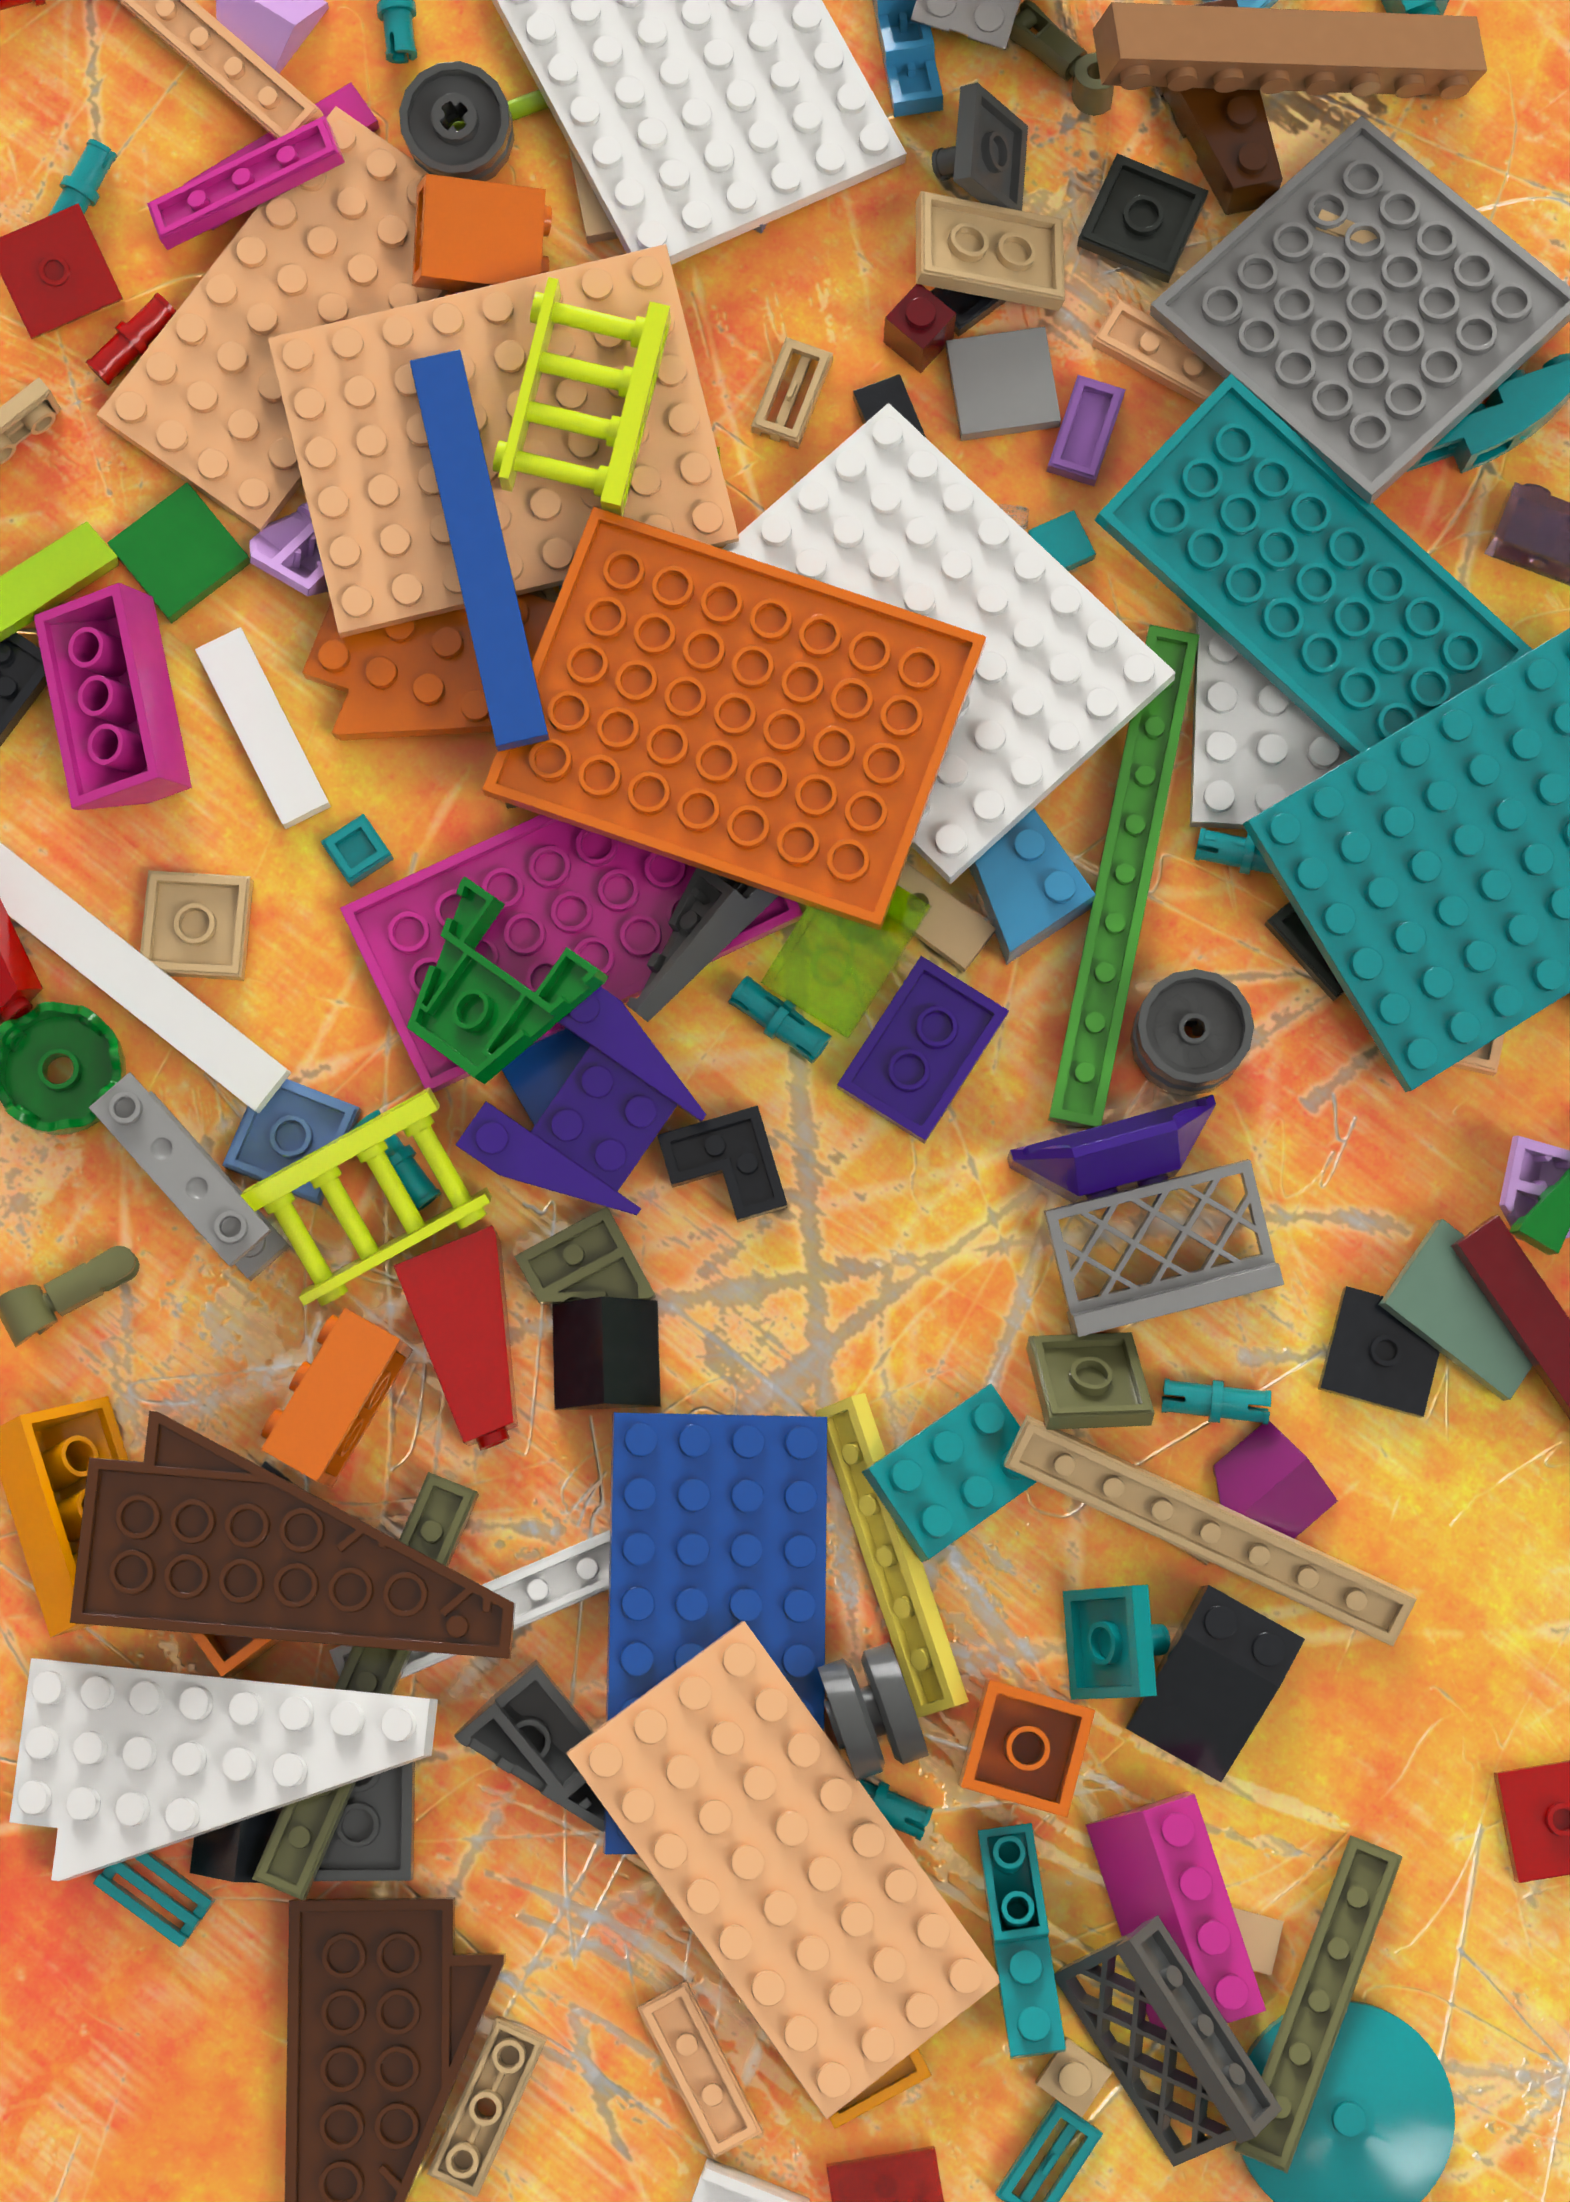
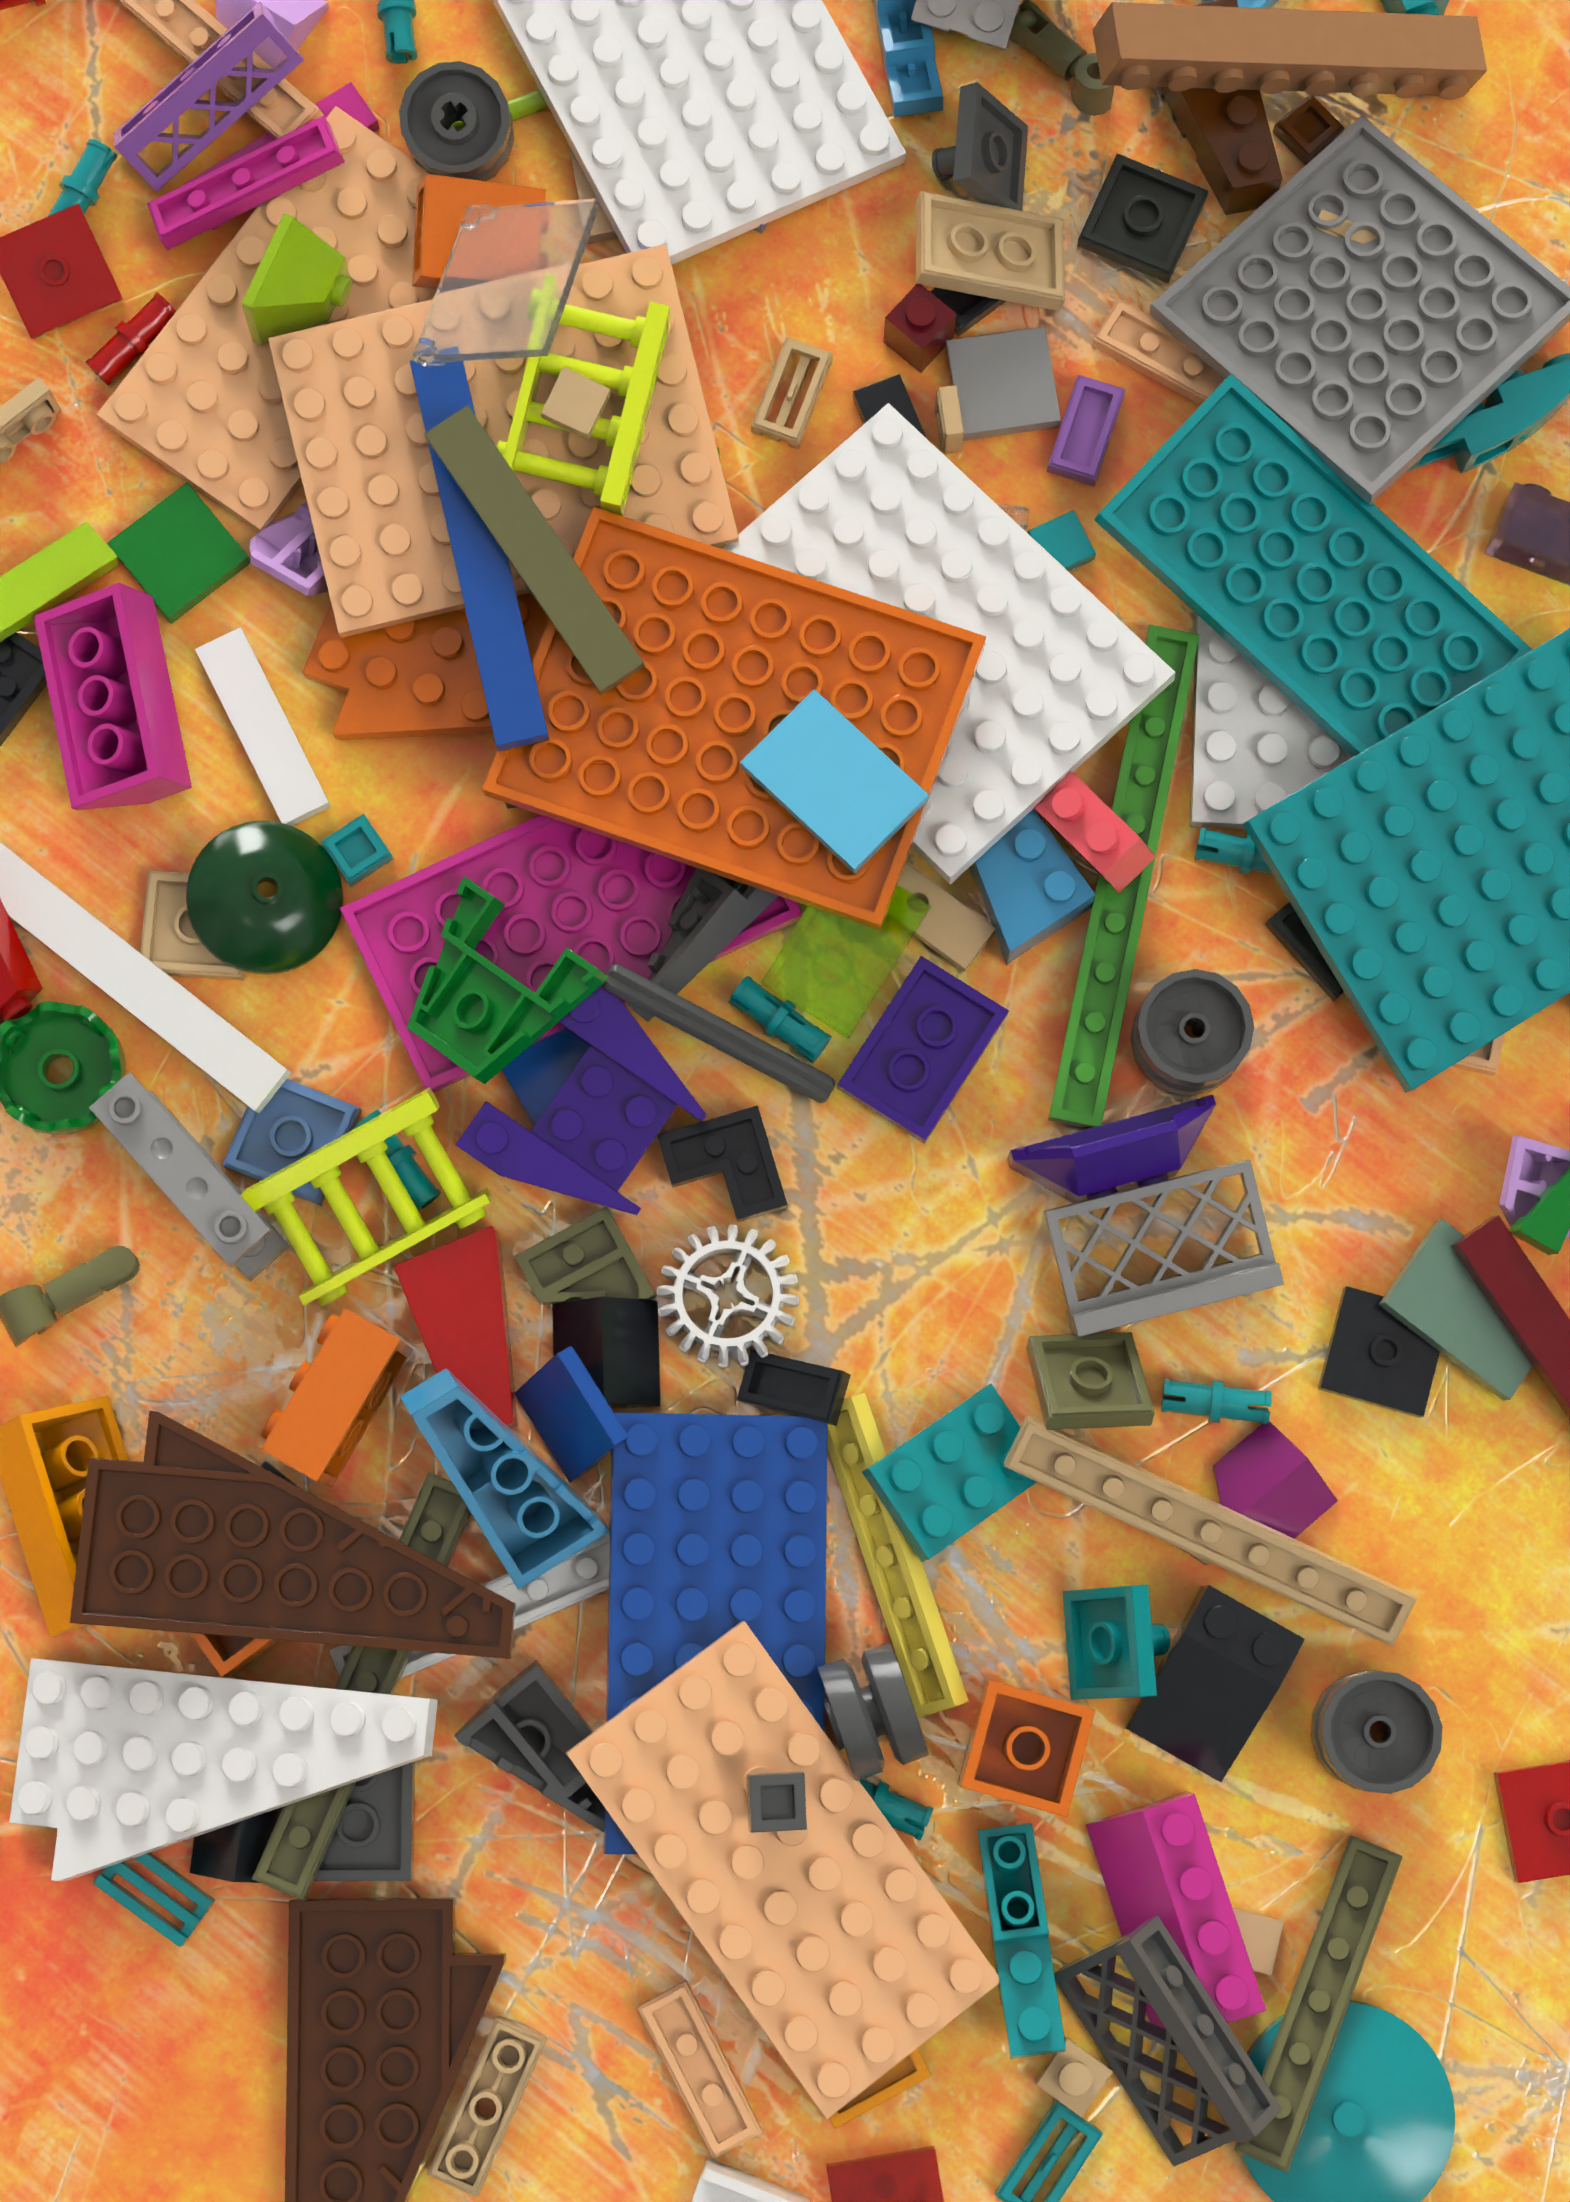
(193, 83): none -> medium lavender fence
(255, 930): none -> dark green dish
(295, 283): none -> lime slope
(506, 281): none -> clear piece
(508, 1488): none -> dark azure wedge
(534, 550): none -> olive tile
(571, 1414): none -> blue tile
(576, 403): none -> tan tile
(718, 1033): none -> dark grey axle
(744, 1253): none -> white gear
(776, 1802): none -> dark grey plate
(794, 1387): none -> black tile
(834, 781): none -> medium azure tile
(949, 419): none -> tan tile
(1095, 832): none -> coral brick
(1308, 129): none -> reddish brown tile
(1408, 1723): none -> dark grey wheel

